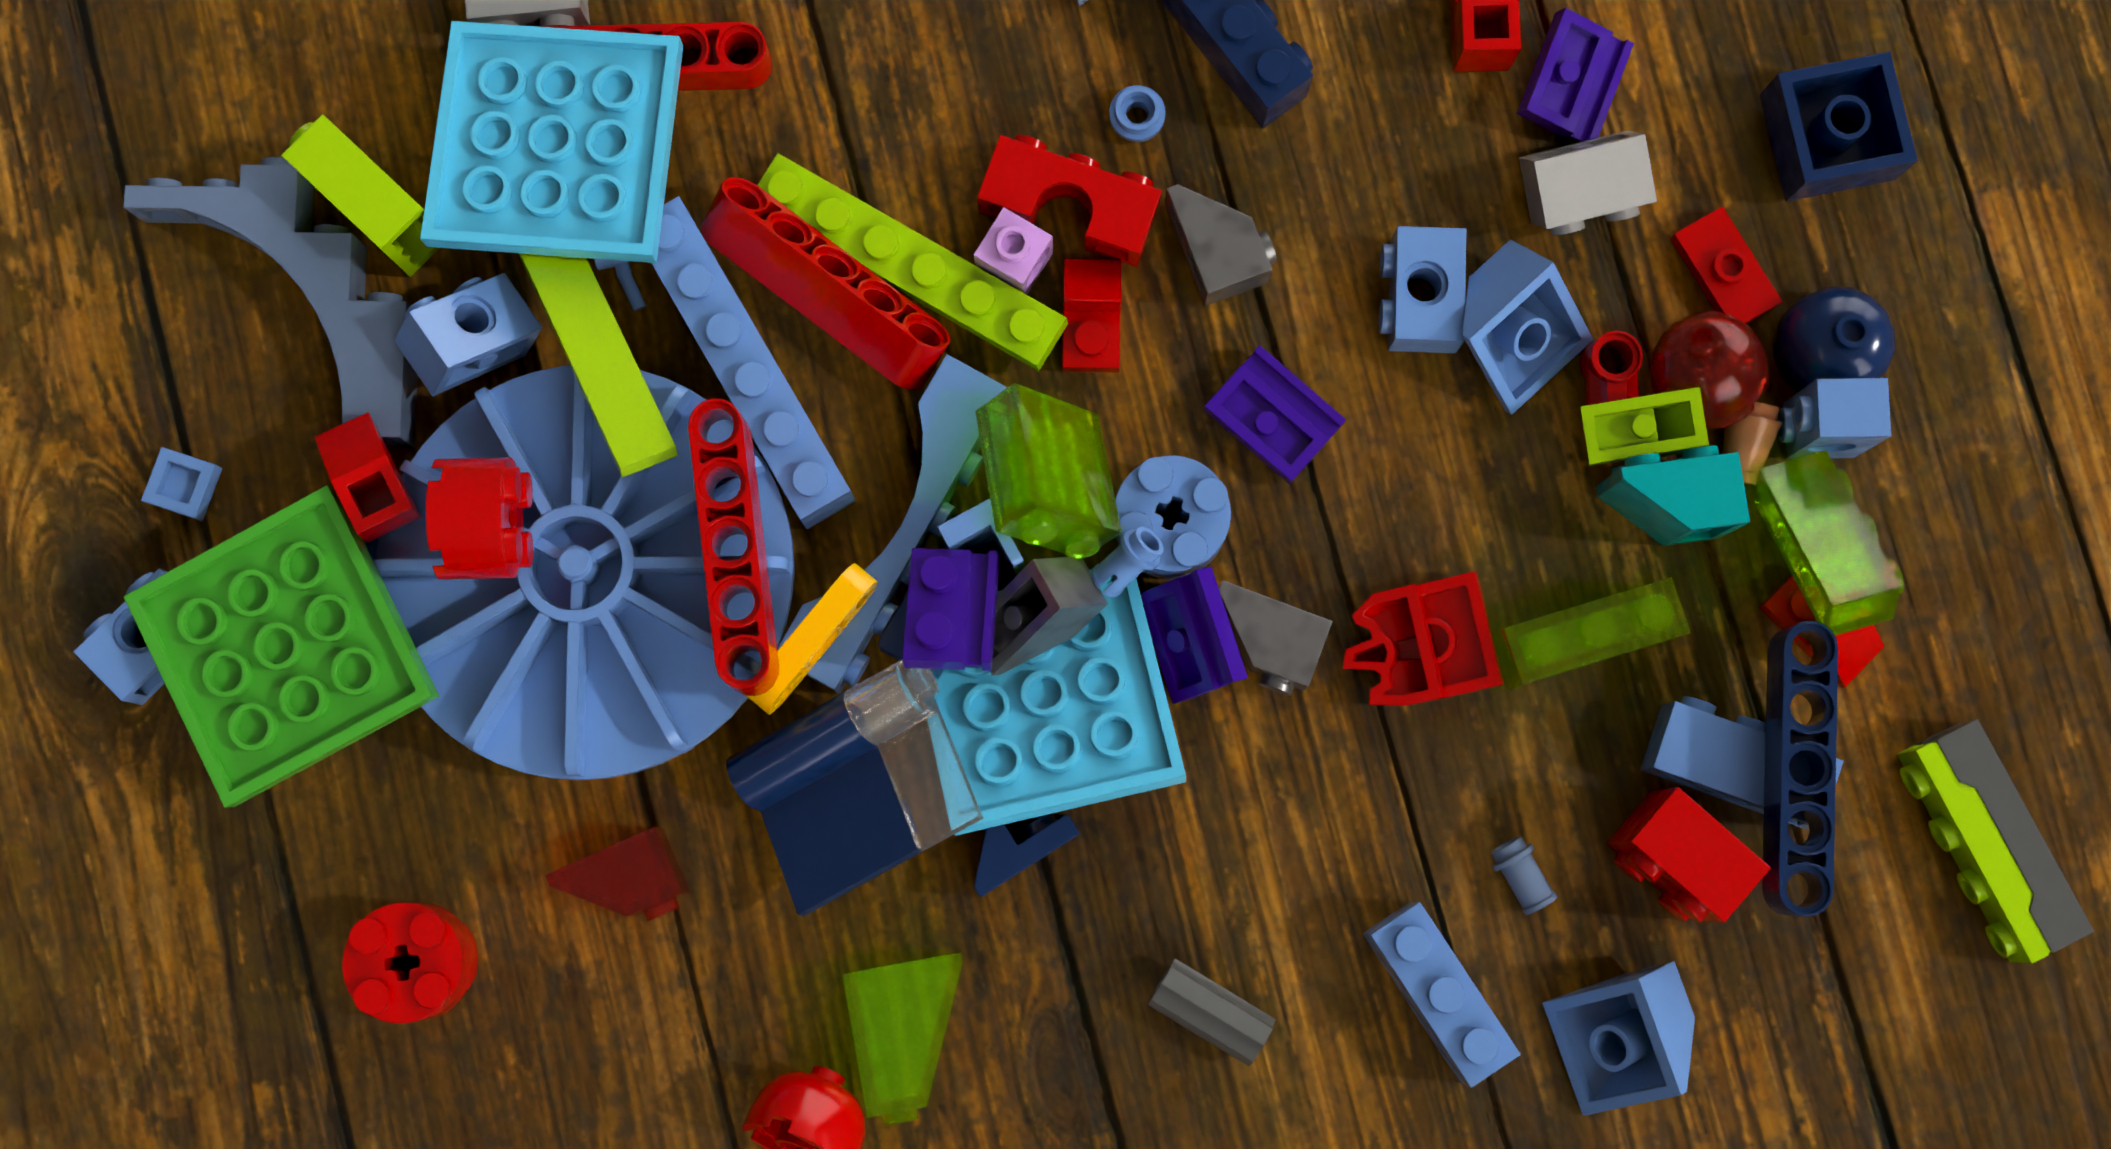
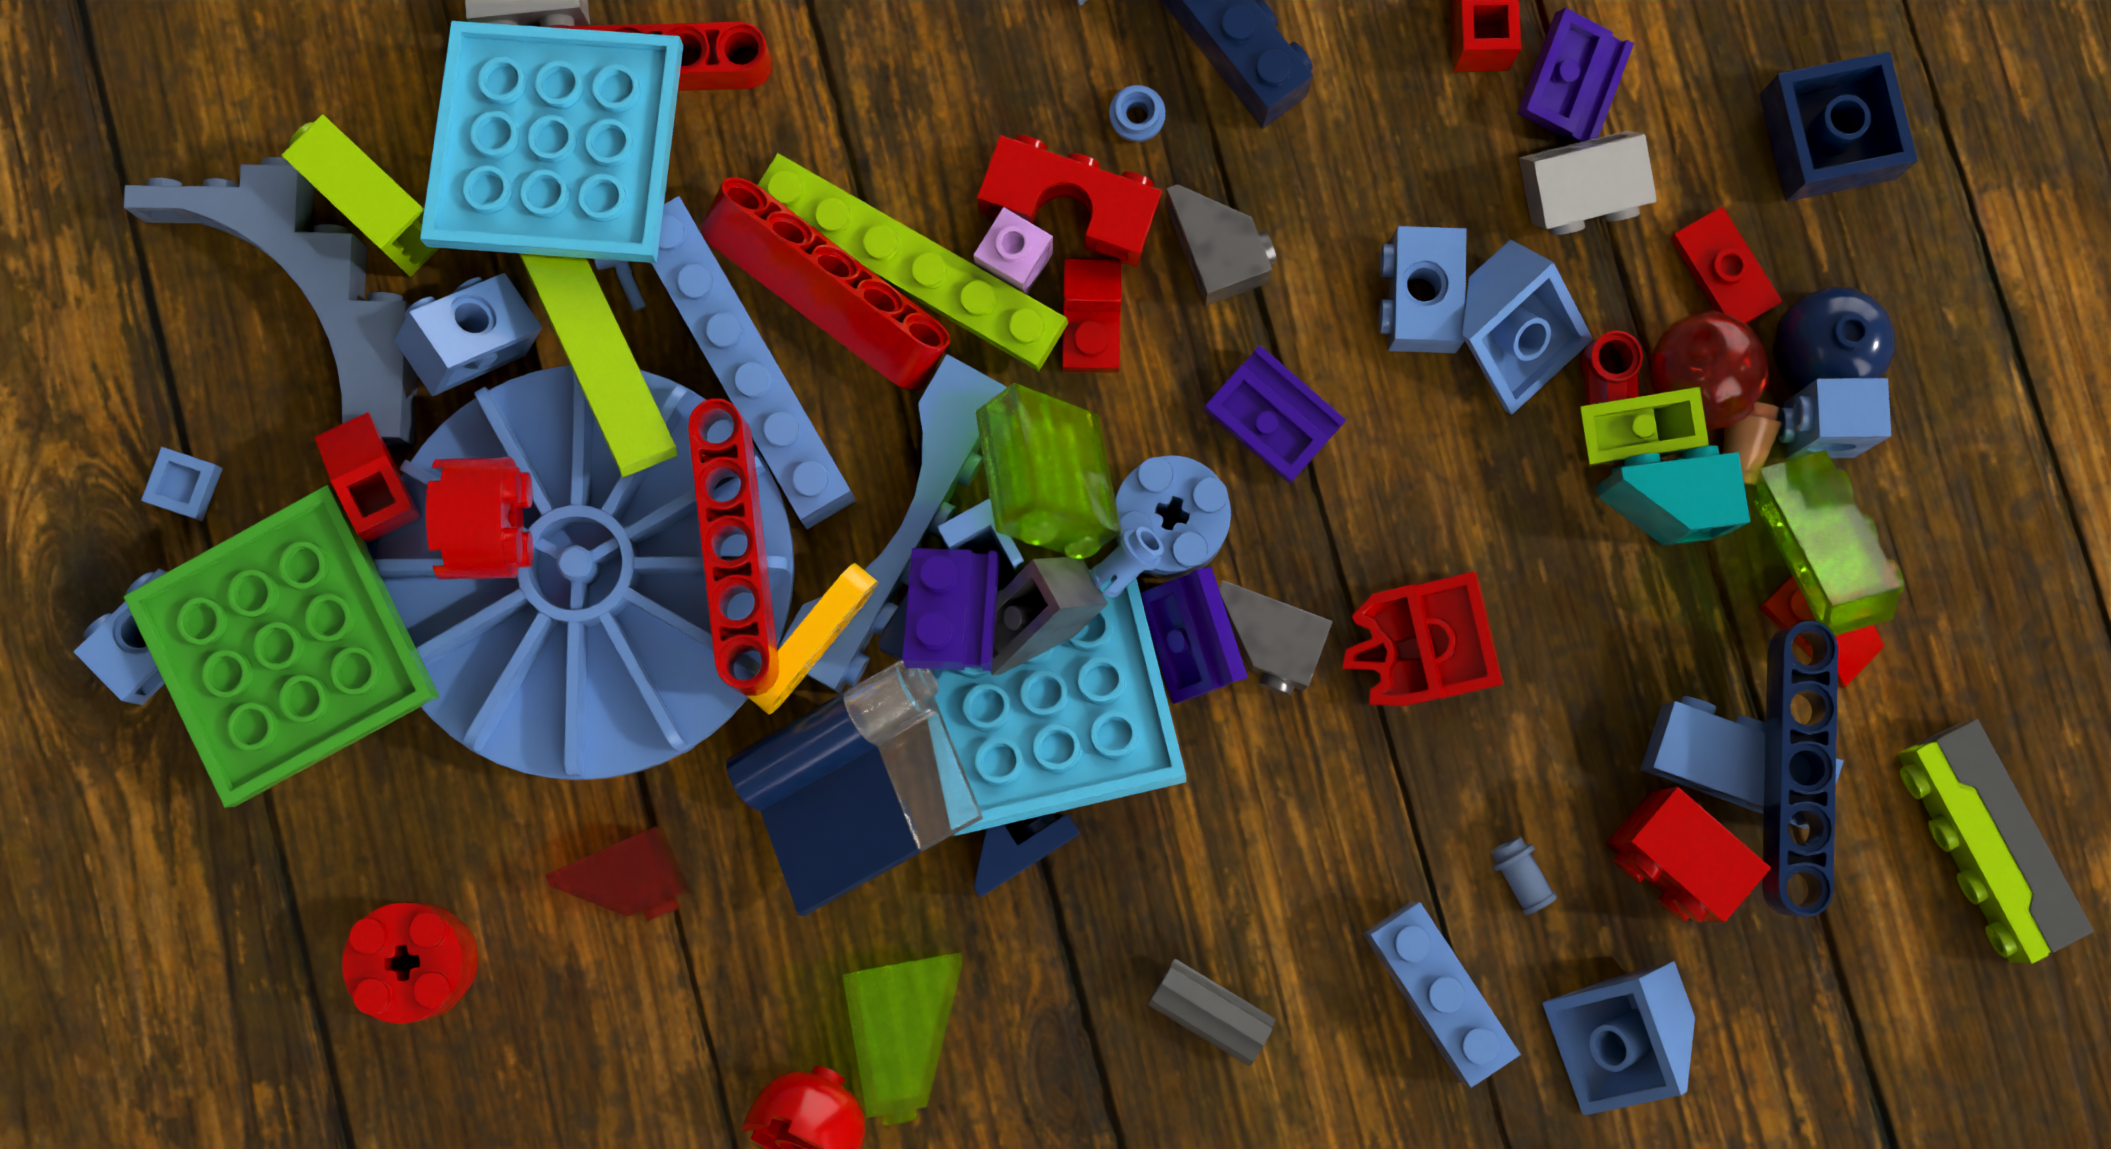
(1591, 633): clear neon green brick -> none

